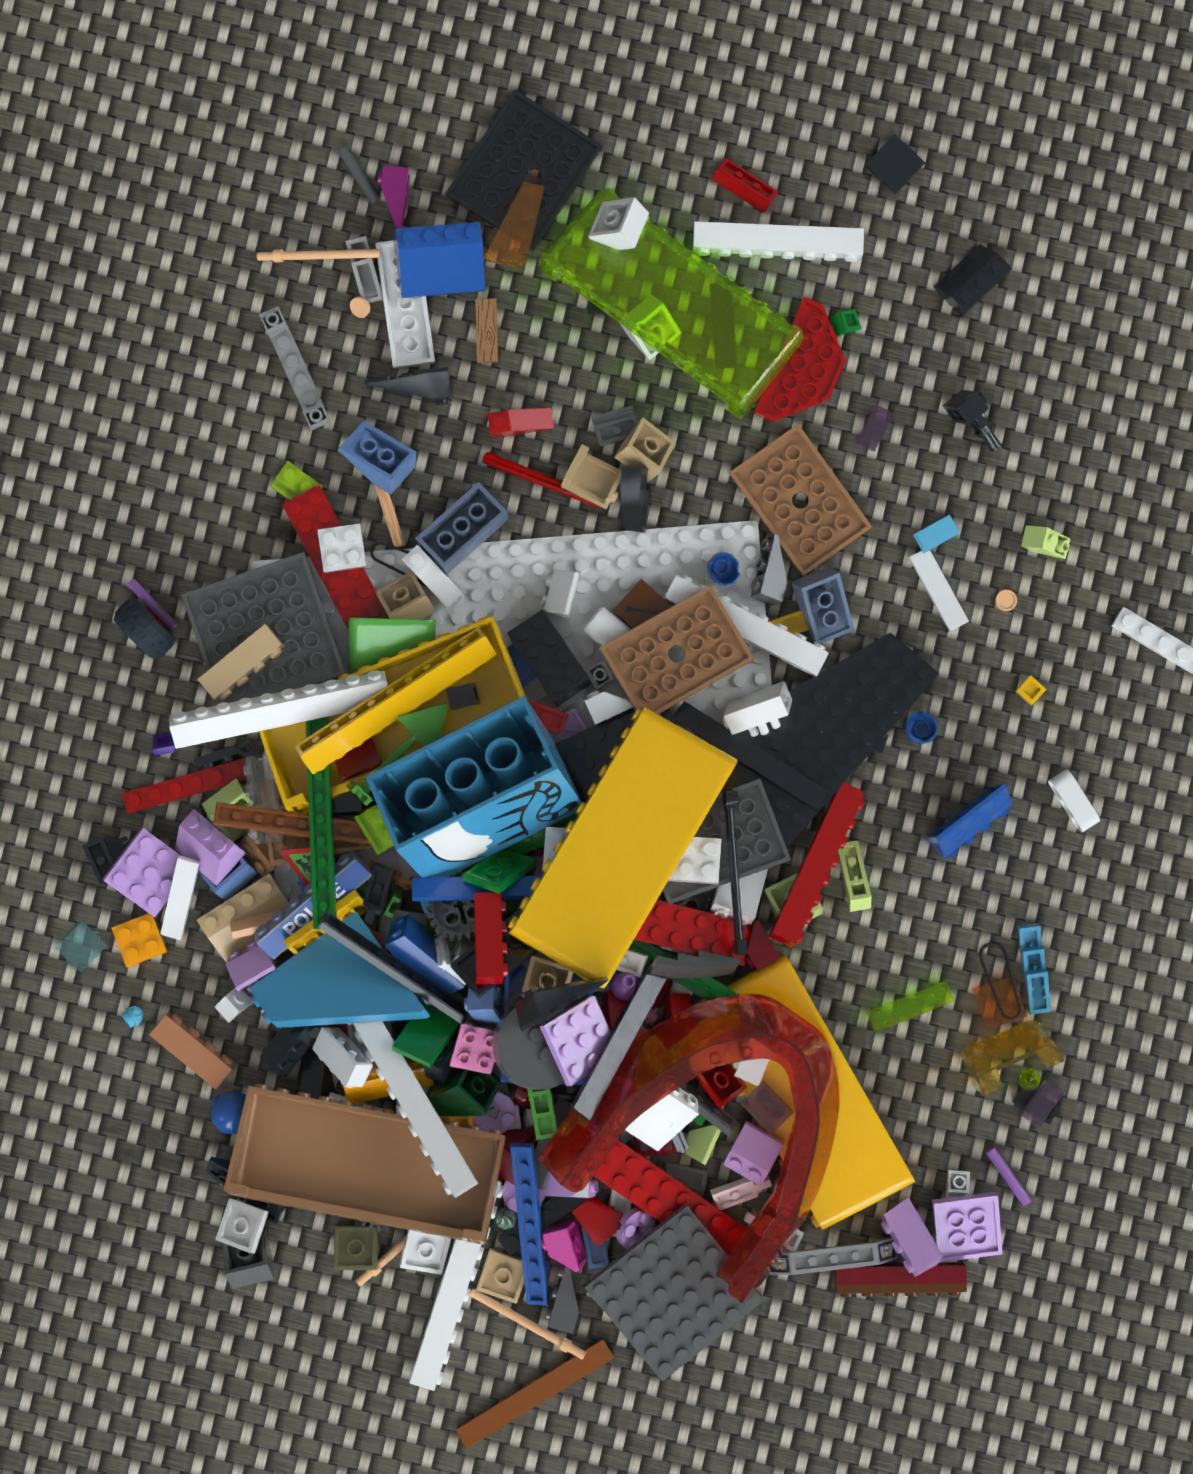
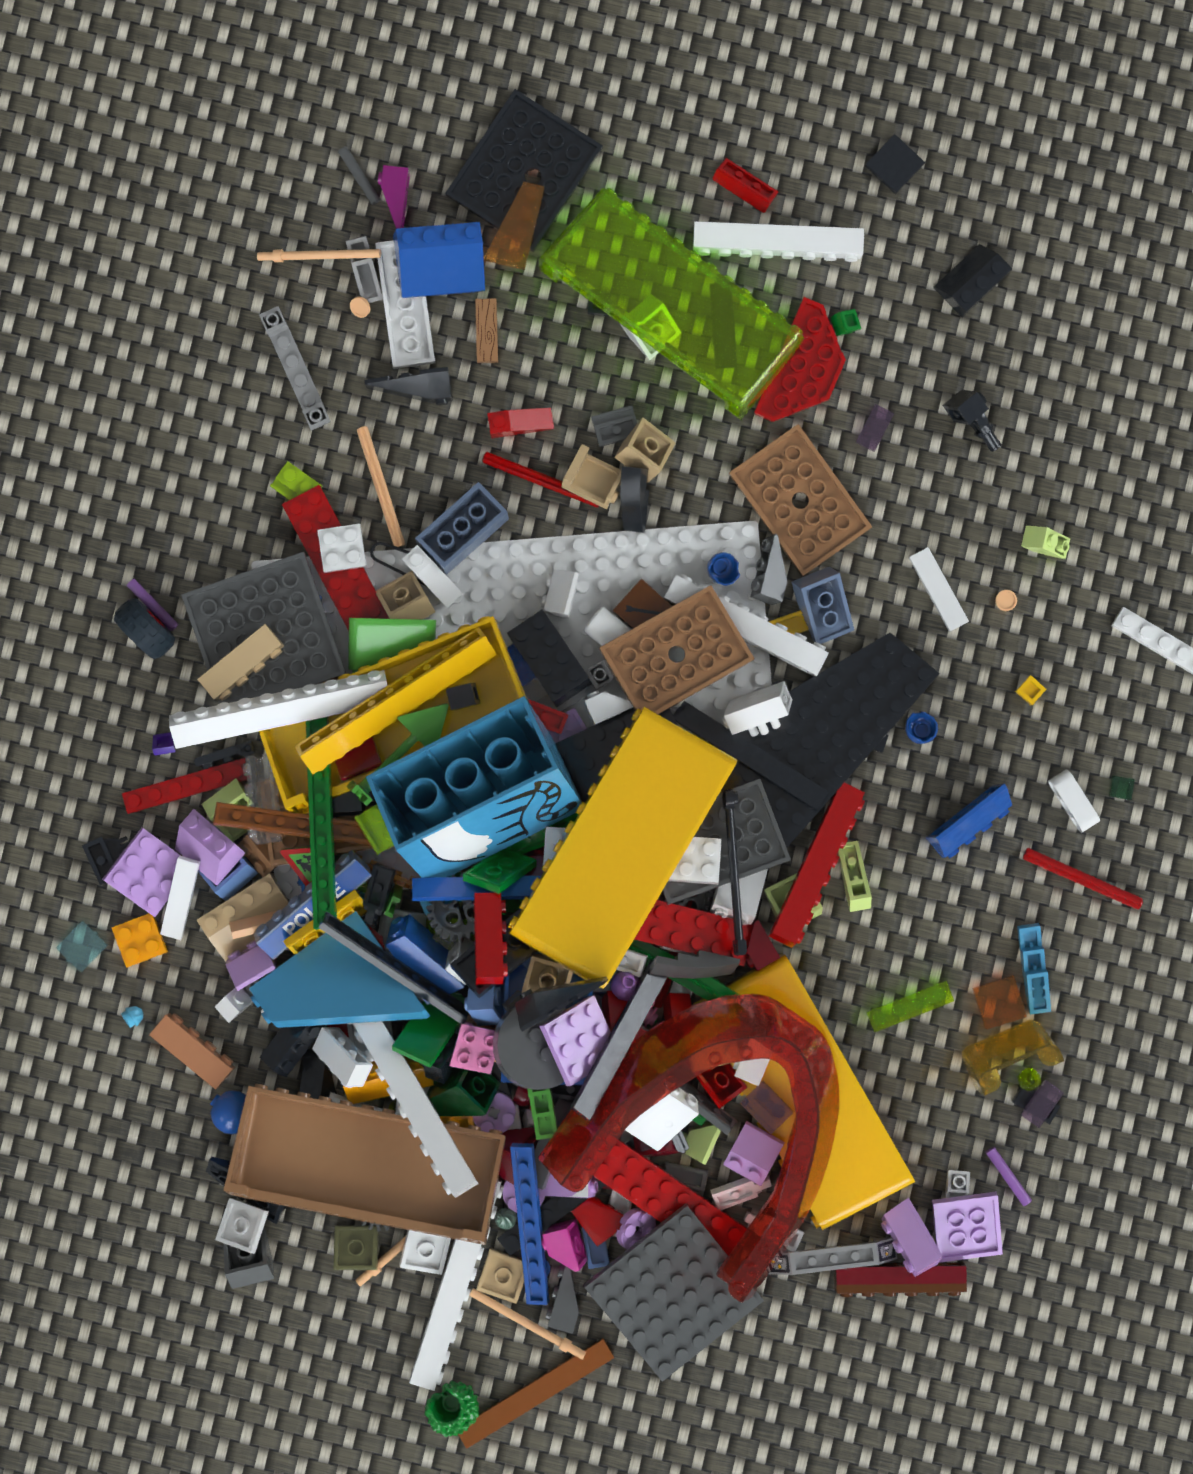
(379, 456): medium blue slope -> none
(442, 953): white axle -> none
(452, 1409): none -> green hair
(619, 223): white slope -> none
(936, 534): medium azure tile -> none
(1011, 978): black piece -> none
(1082, 878): none -> red axle
(1121, 788): none -> clear green tile

